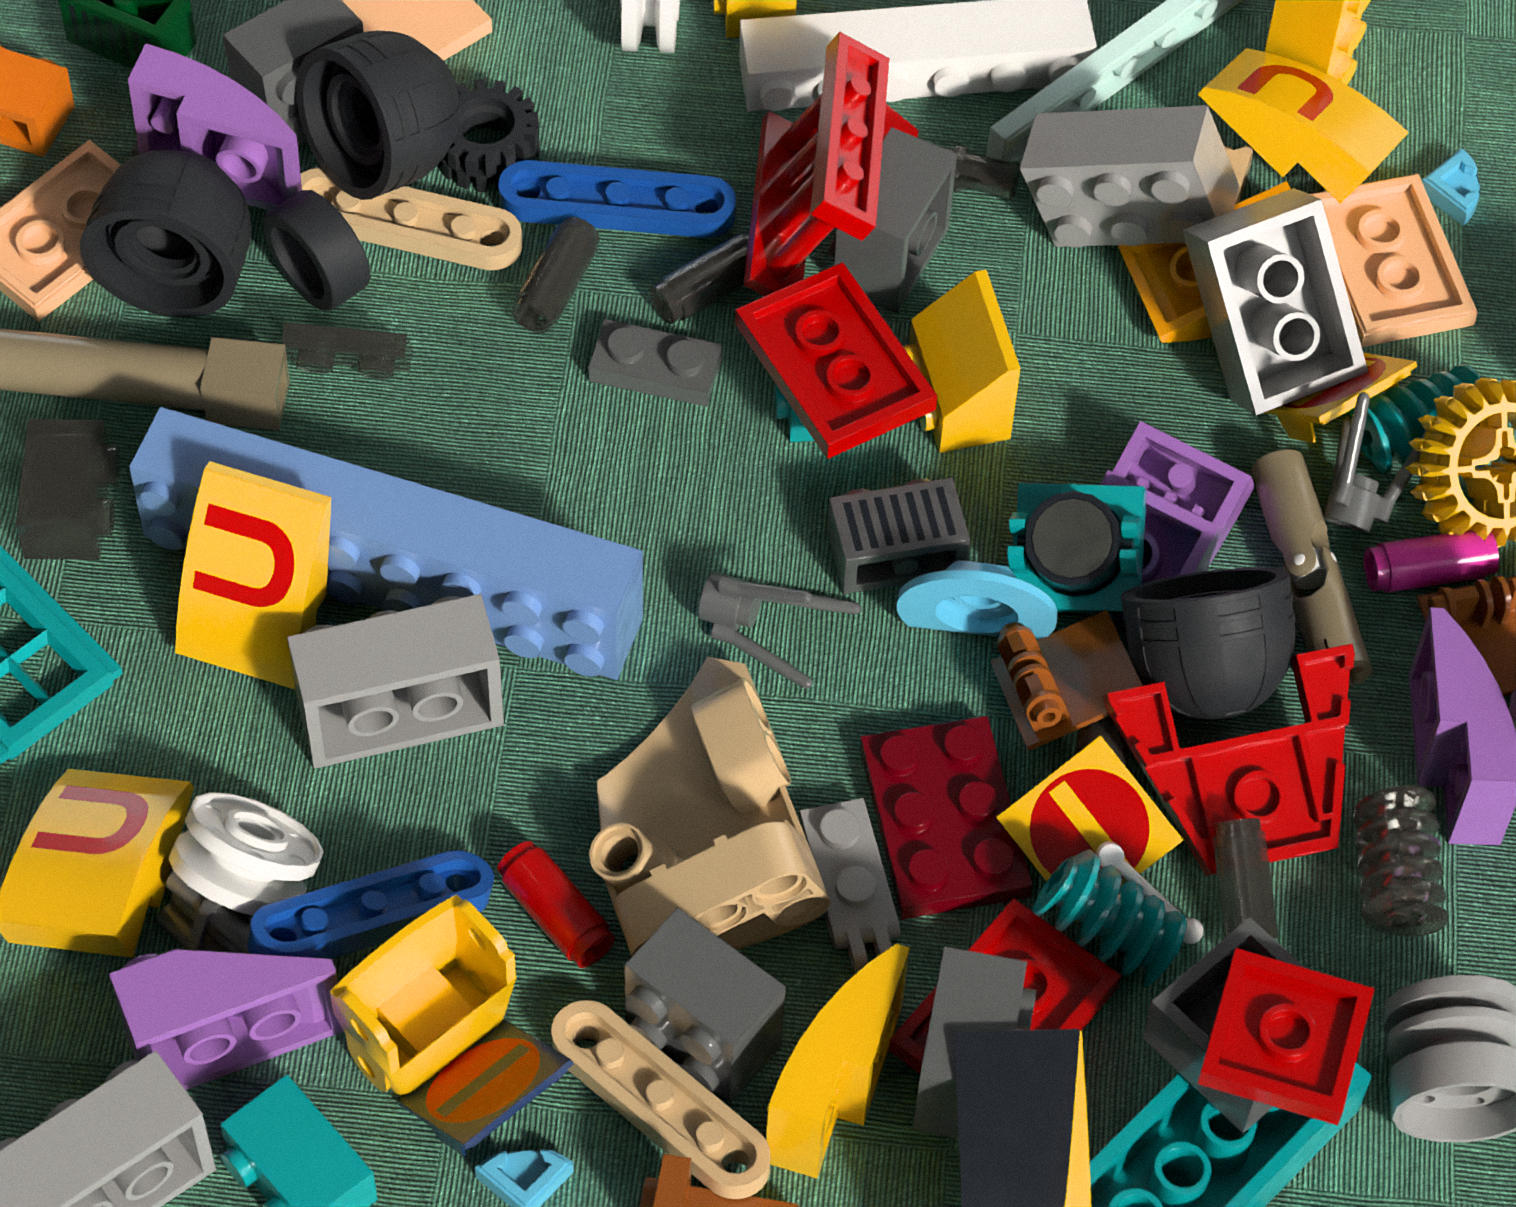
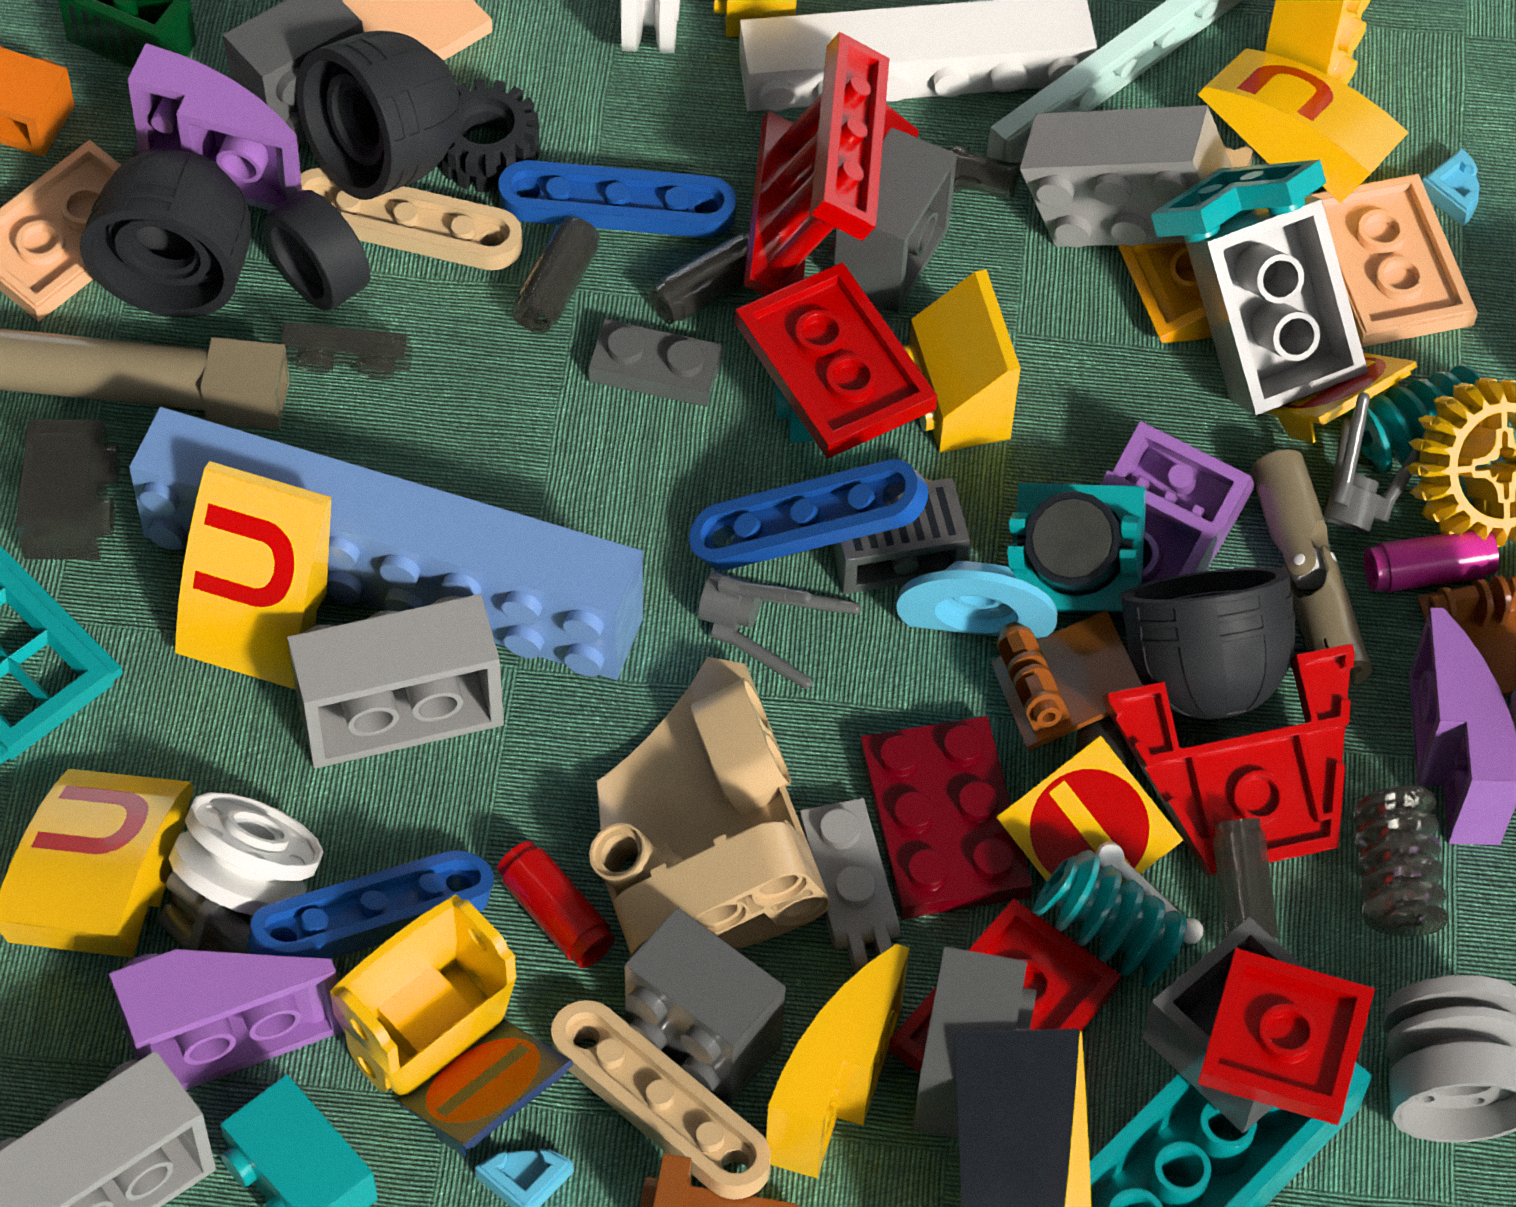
(809, 514): none -> blue plate
(1234, 193): none -> teal plate

